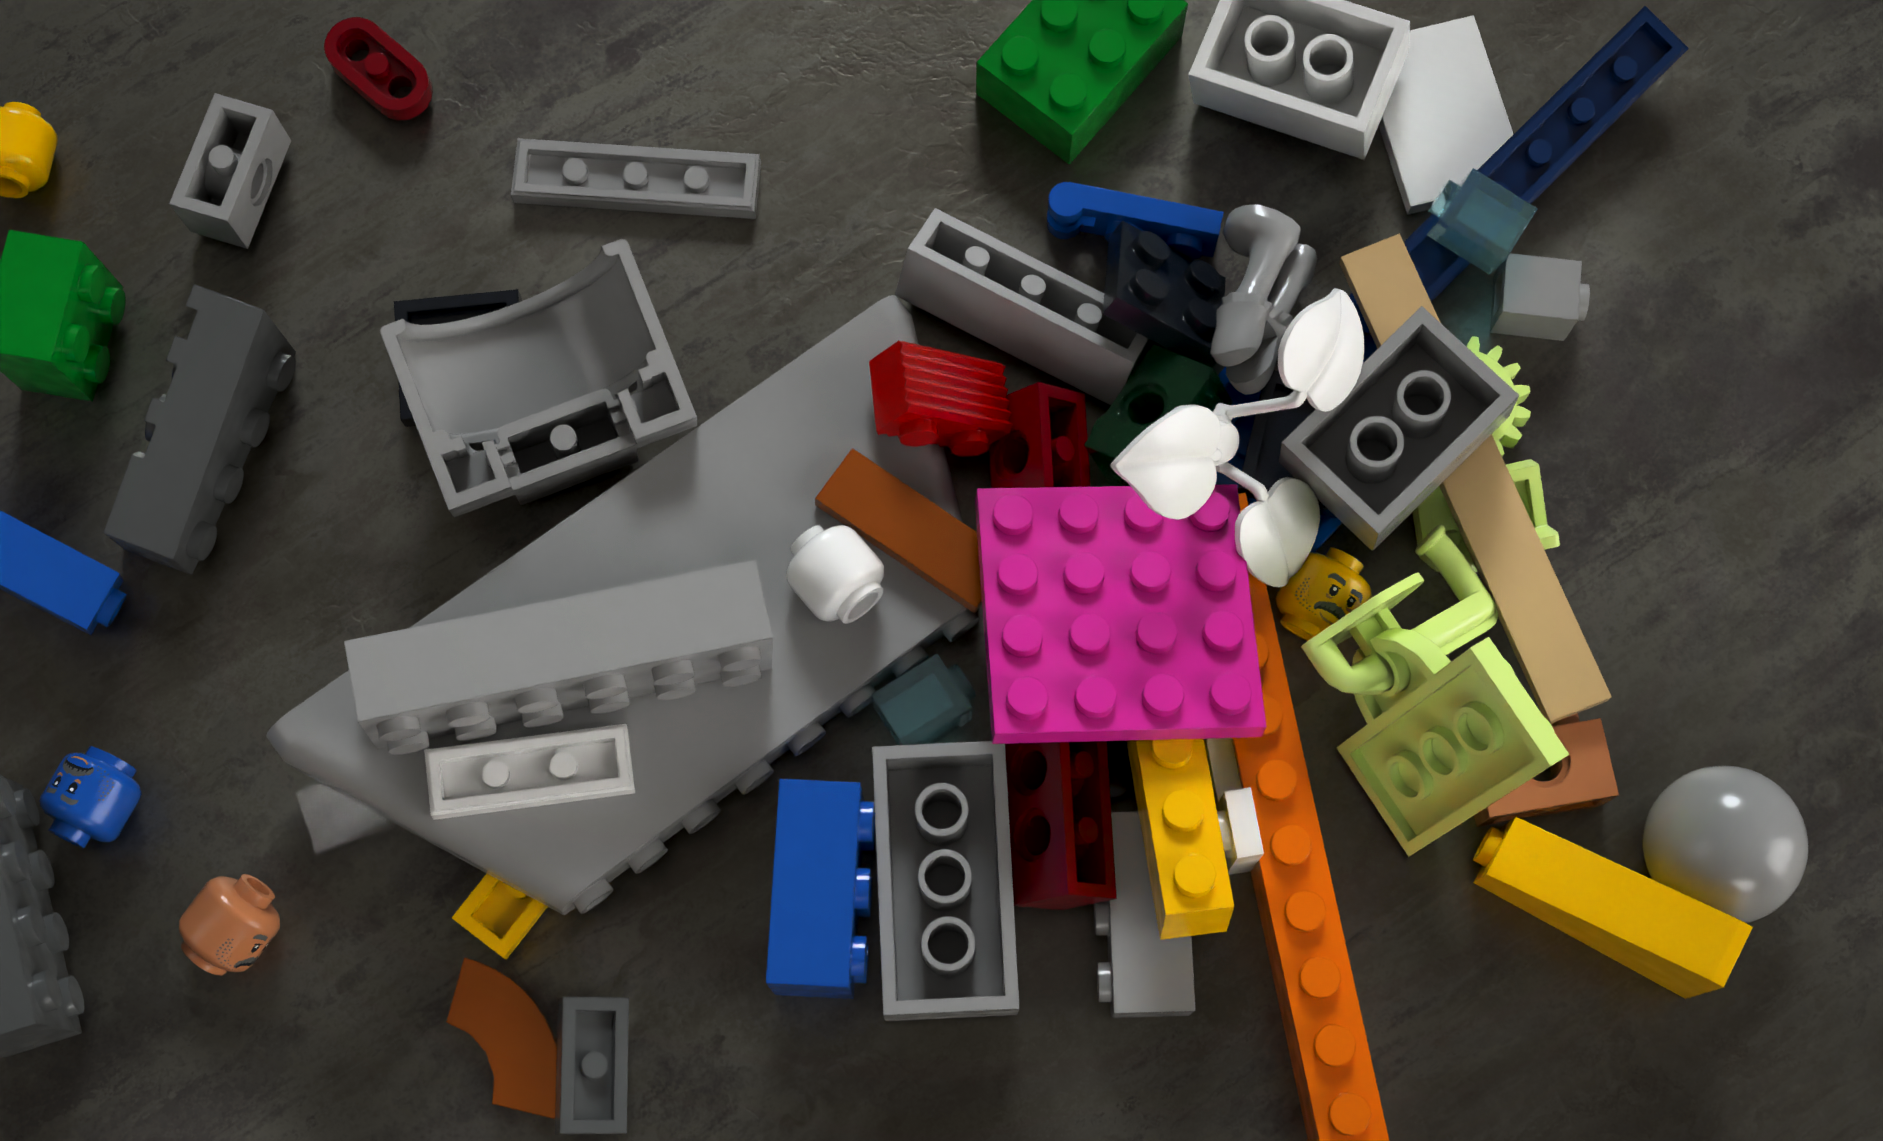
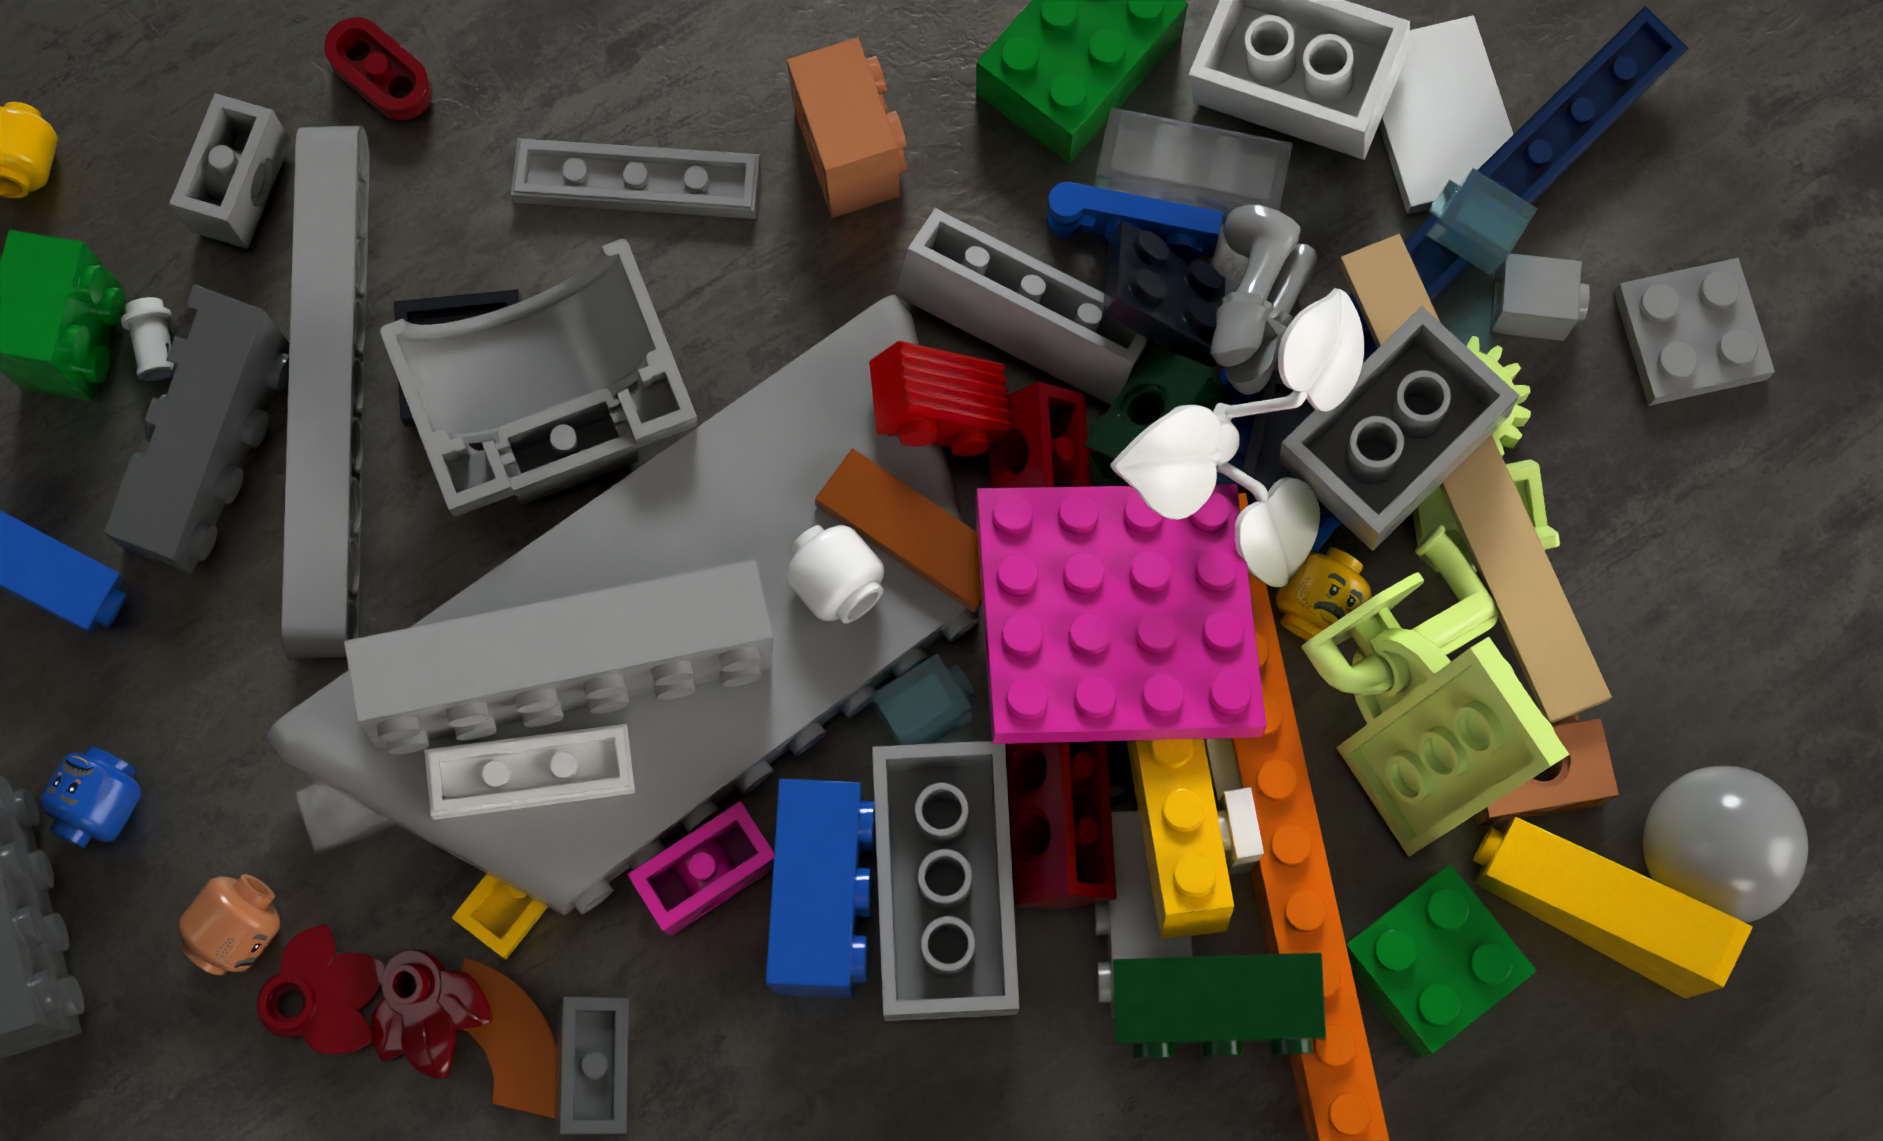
(150, 337): none -> white pin
(326, 393): none -> light grey beam
(331, 992): none -> dark red plate
(427, 1021): none -> dark red plate
(703, 869): none -> dark pink brick
(848, 126): none -> nougat brick
(1191, 163): none -> clear brick
(1219, 1003): none -> dark green brick
(1436, 962): none -> green brick
(1693, 331): none -> light grey plate

